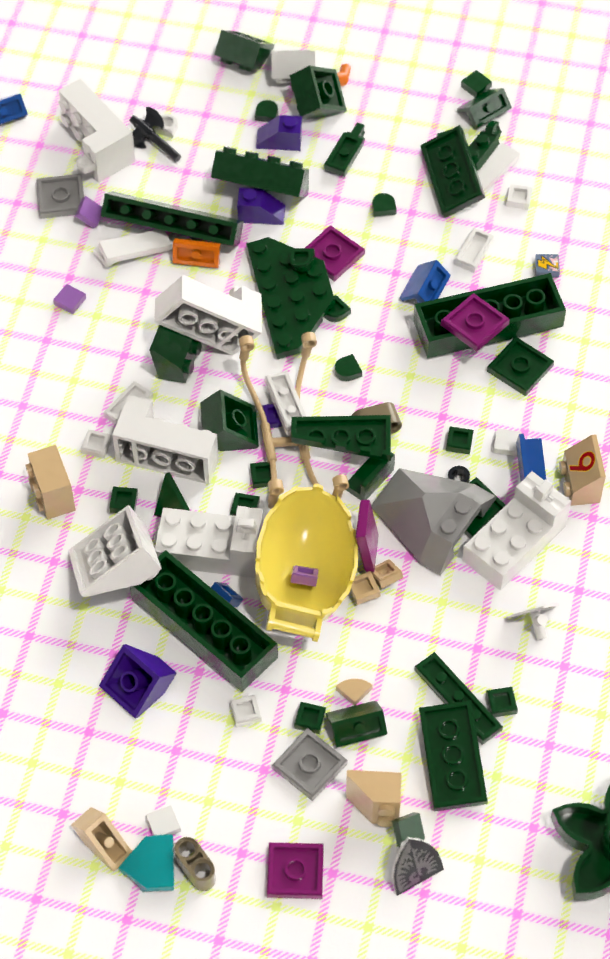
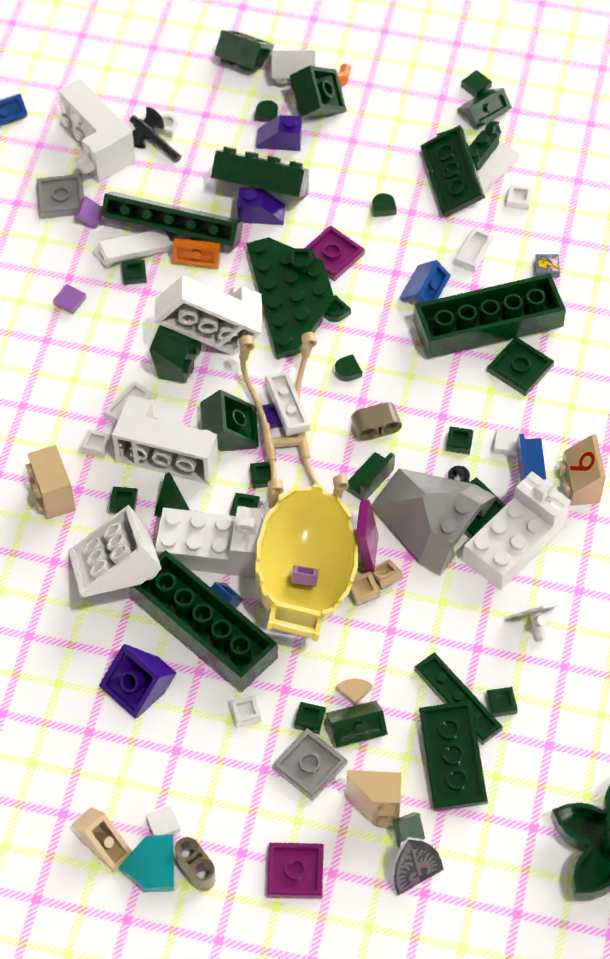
(134, 272): none -> dark green tile
(346, 151): dark green hinge -> none
(348, 434): dark green wing -> none
(475, 322): magenta tile -> none

